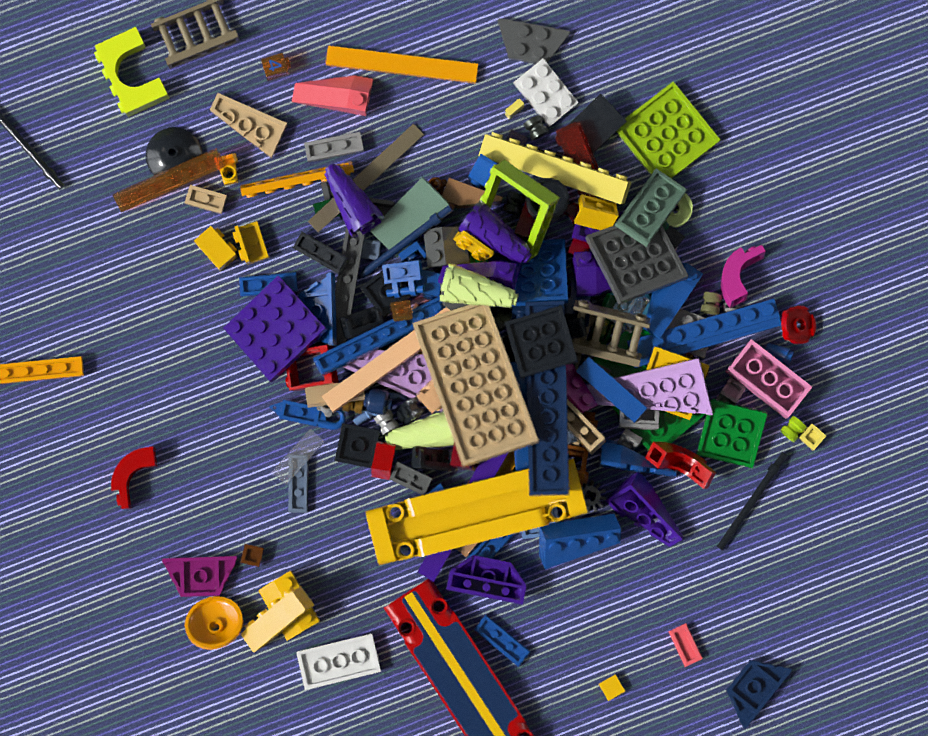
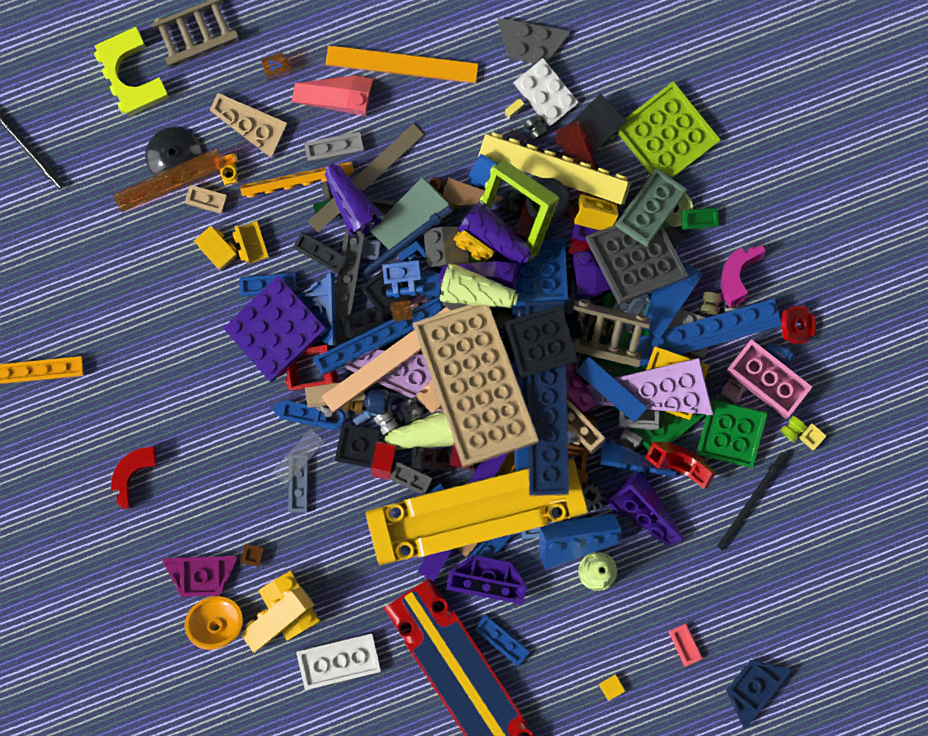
(589, 572): none -> yellowish green cone
(699, 218): none -> green tile

